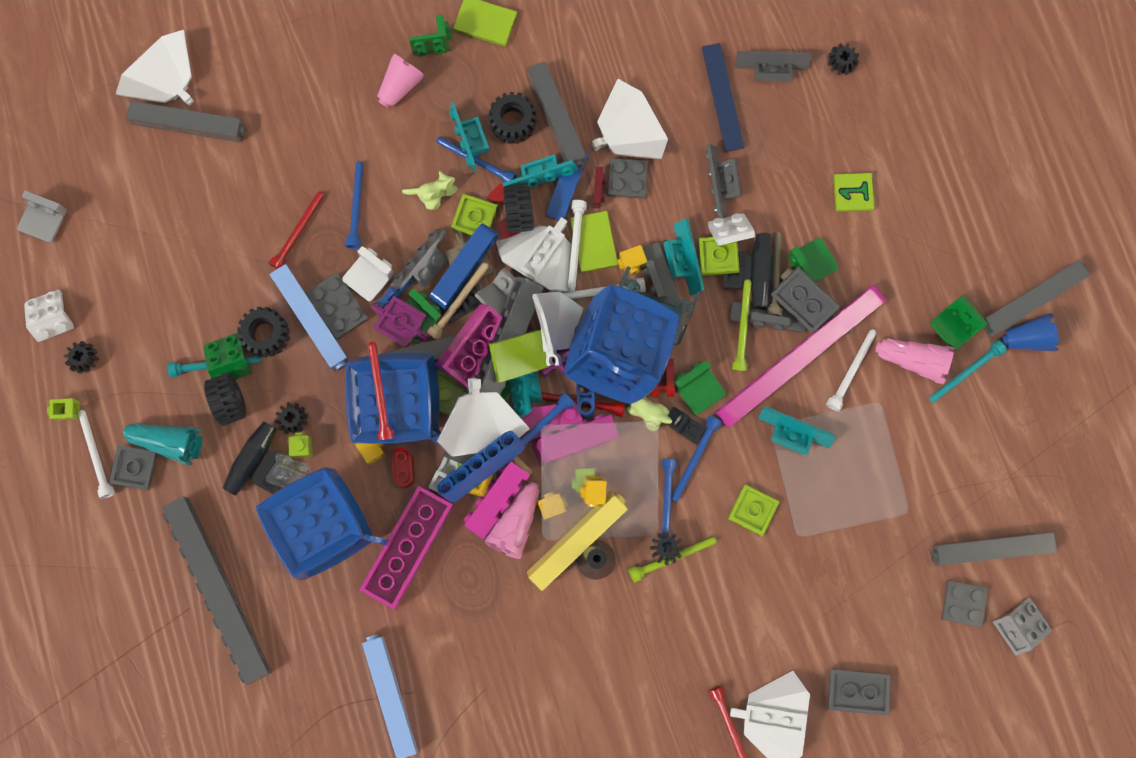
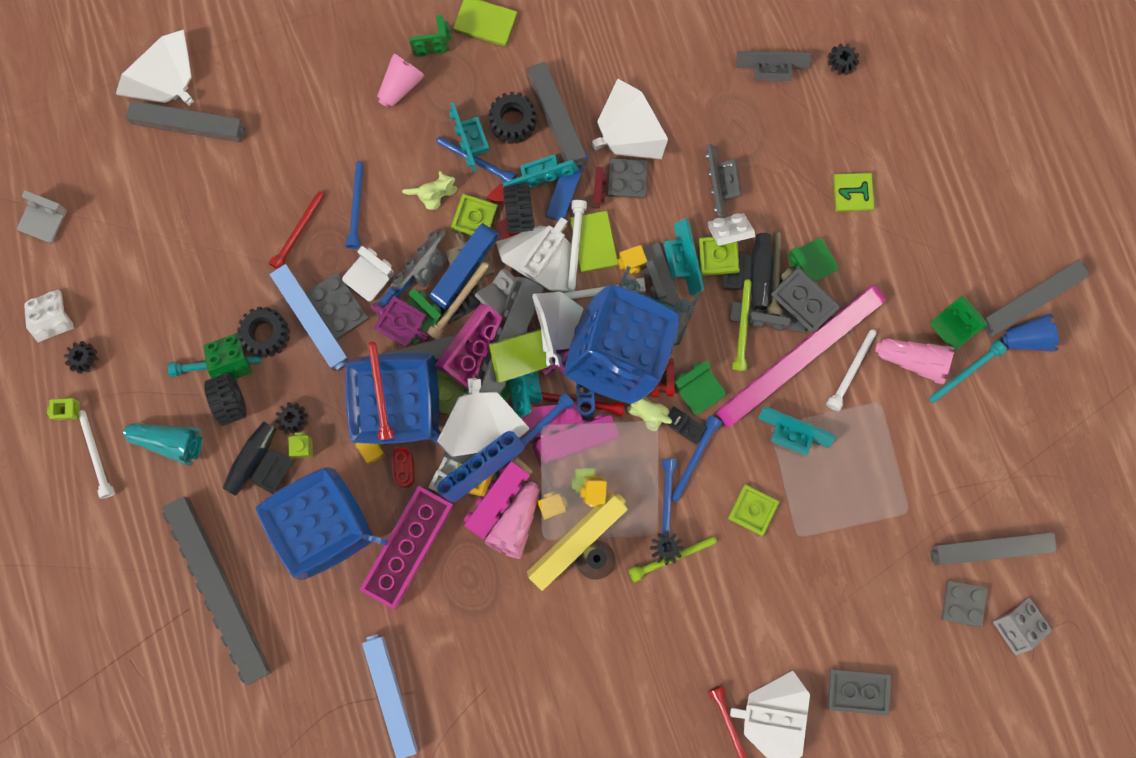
(133, 467): dark grey plate -> none
(287, 471): clear bracket -> none
(722, 97): dark blue tile -> none

